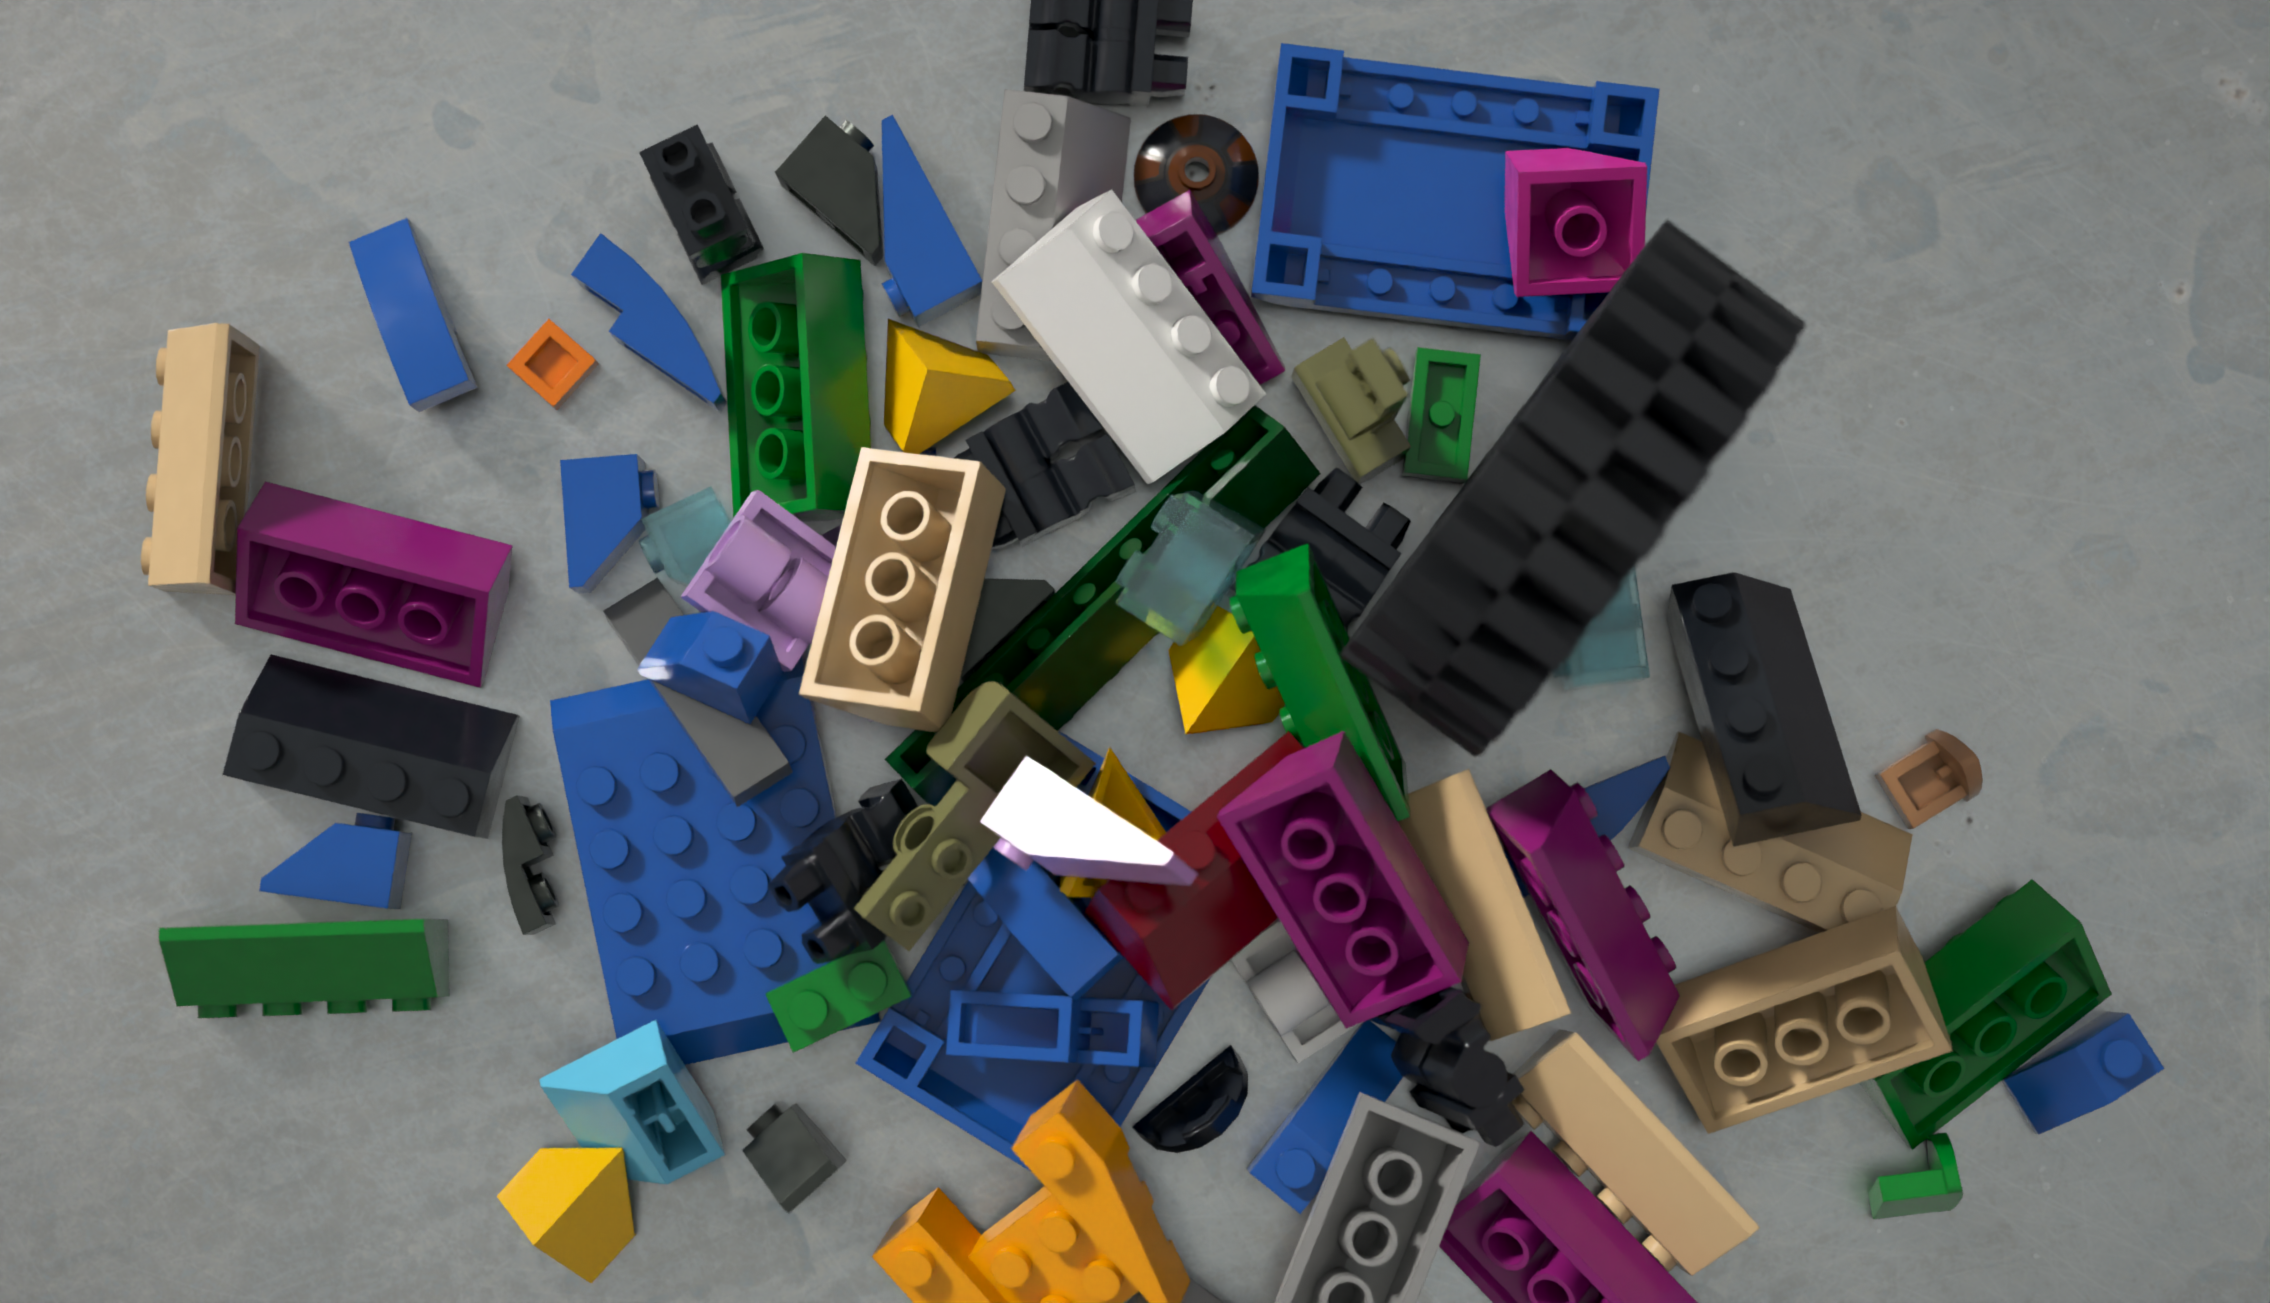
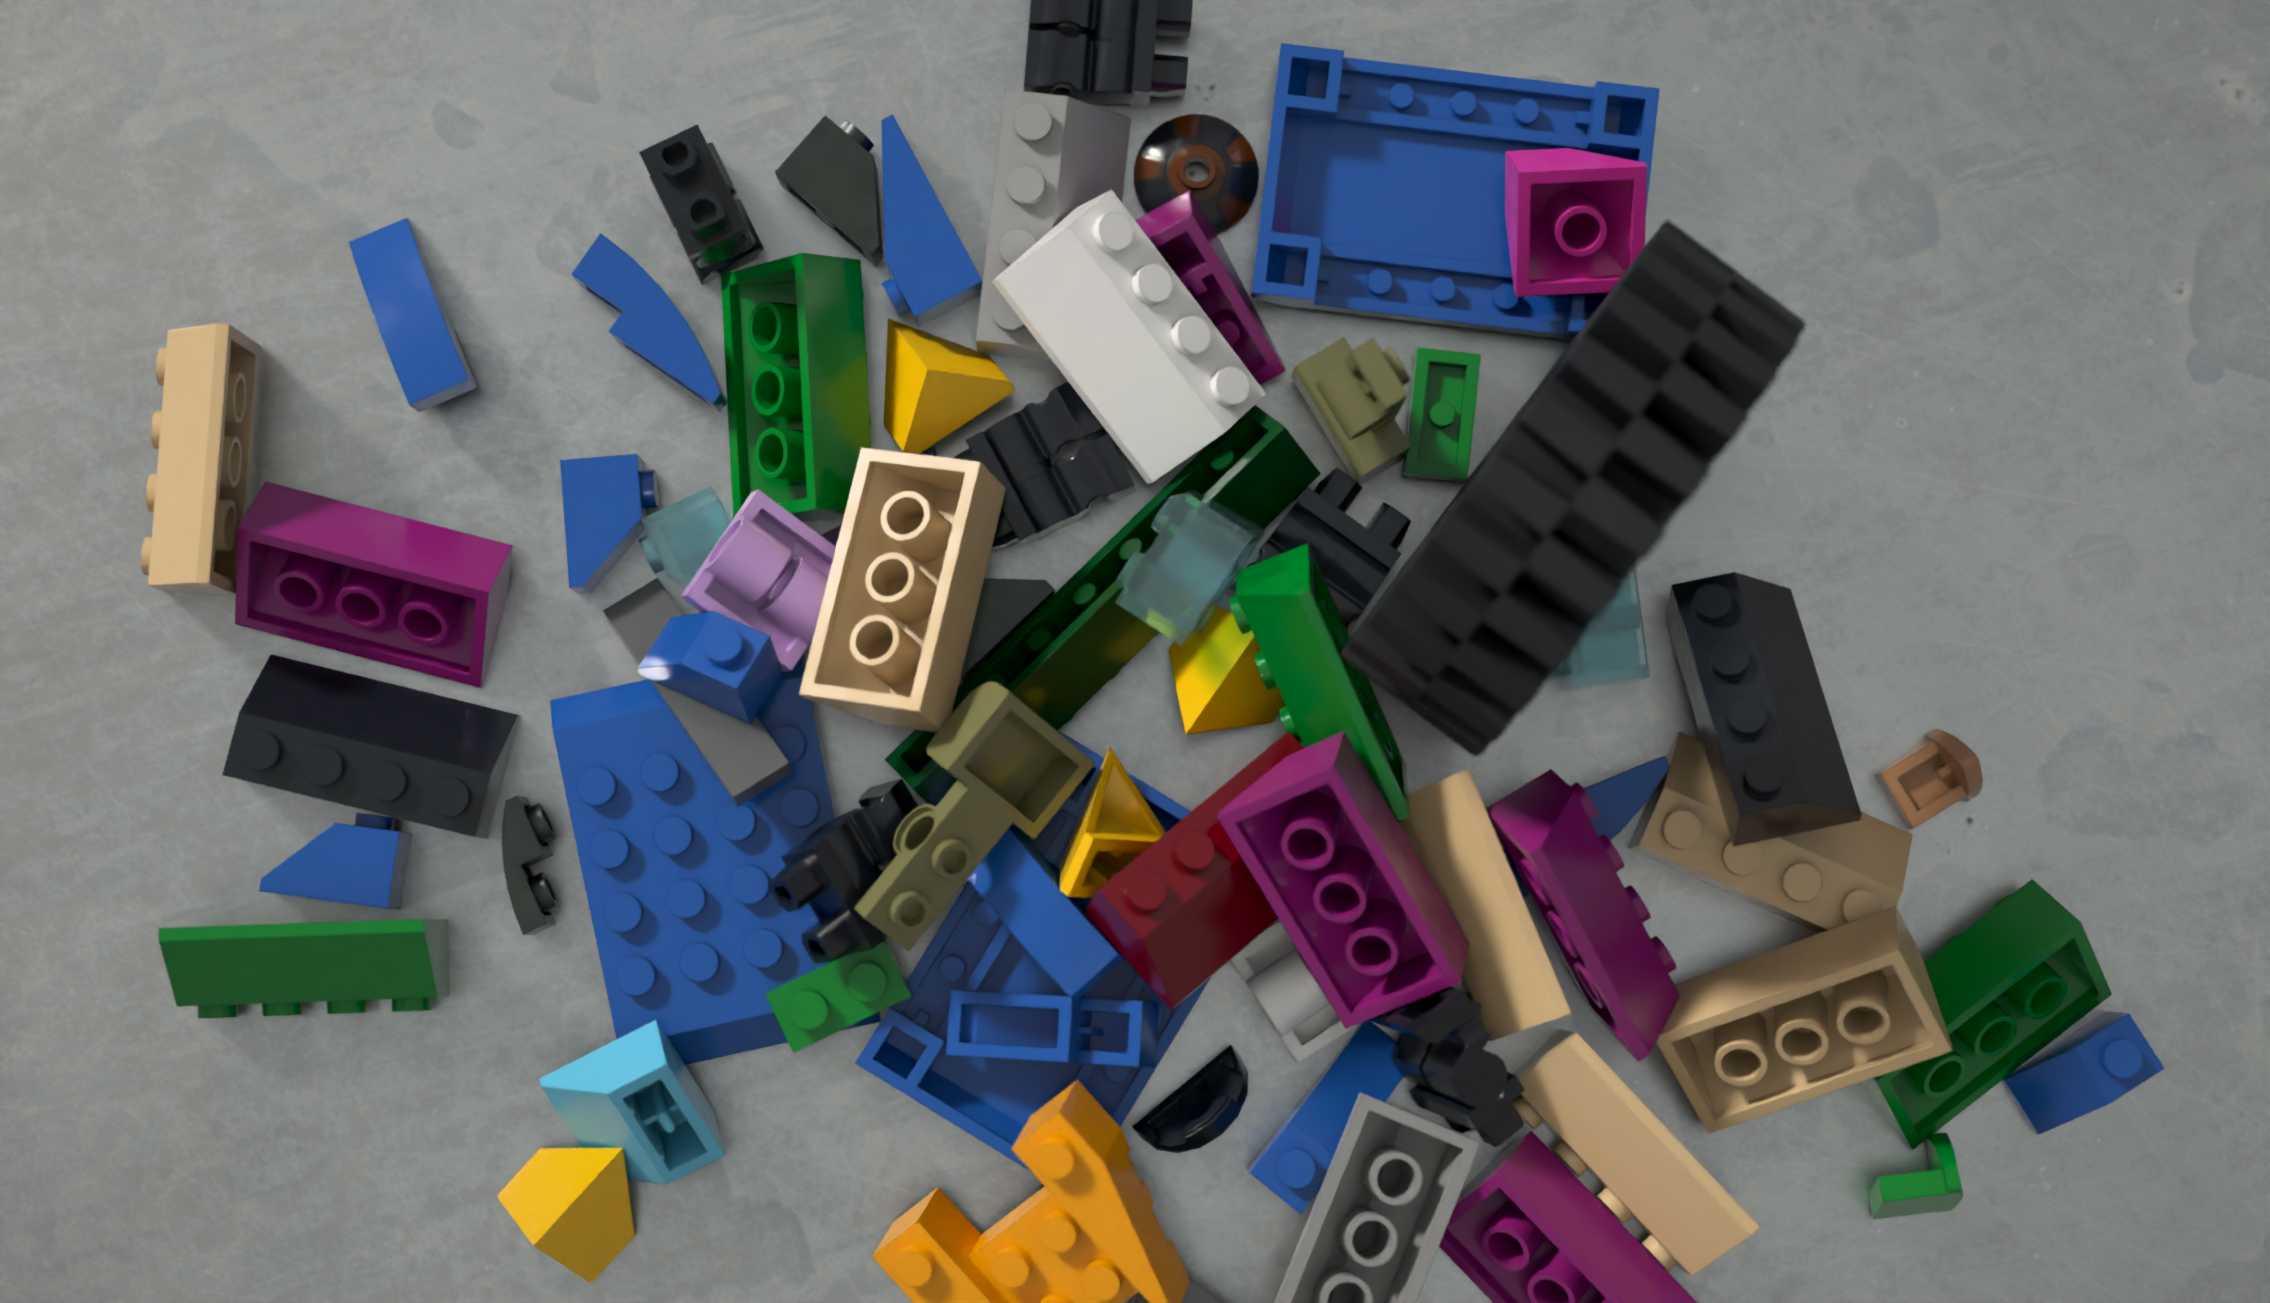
(552, 364): orange tile -> none
(791, 1154): pearl dark grey slope -> none
(1073, 835): slope -> none

